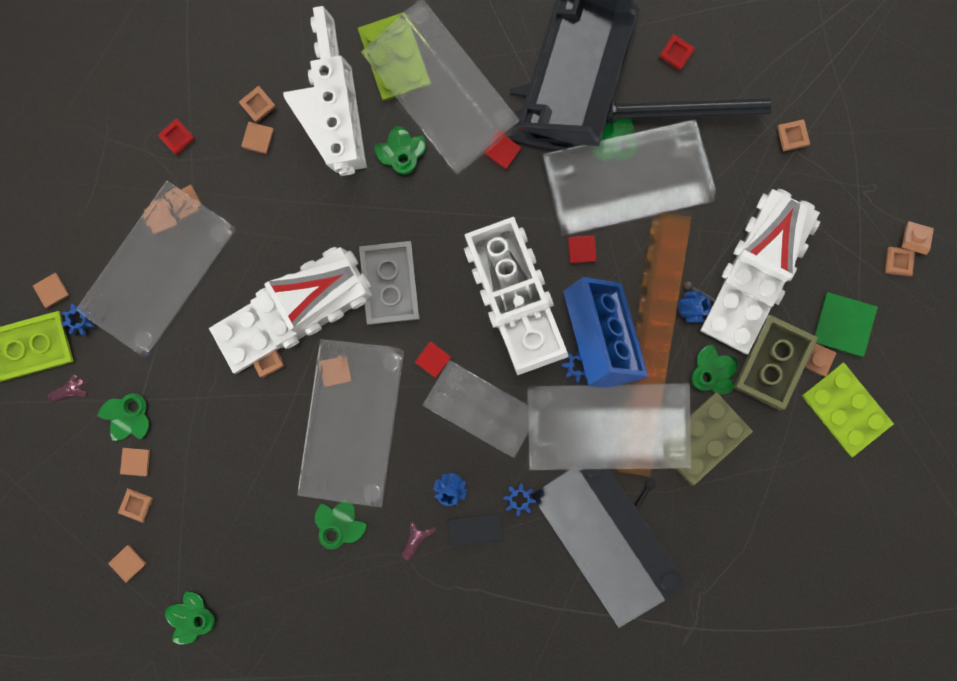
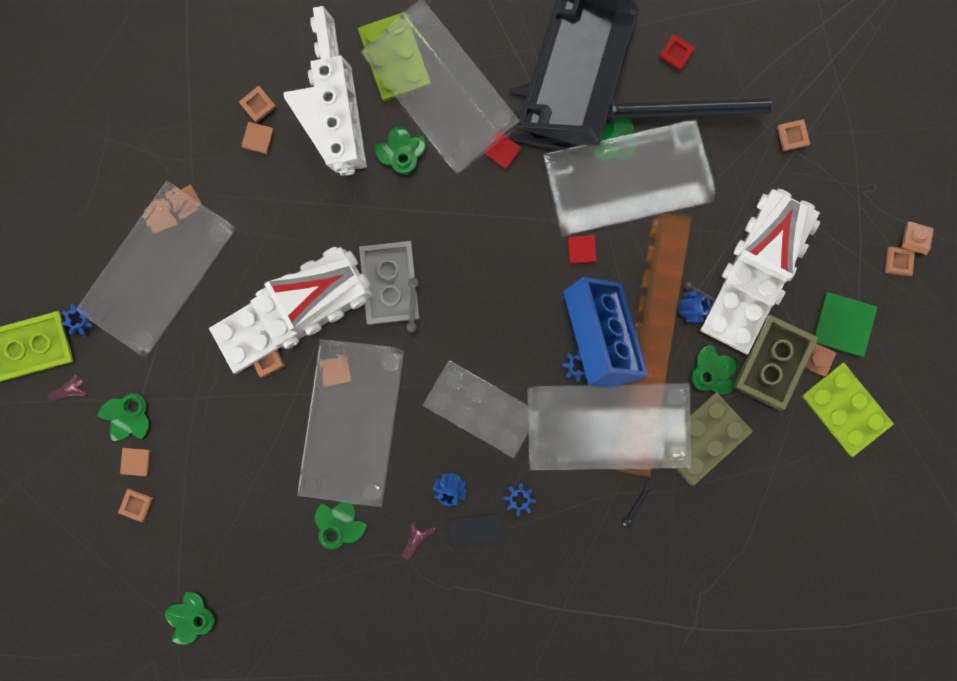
(51, 290): nougat tile -> none
(127, 563): nougat tile -> none
(176, 137): red tile -> none
(413, 283): none -> dark grey hinge
(433, 359): red tile -> none
(515, 294): white wedge -> none
(609, 542): slope -> none

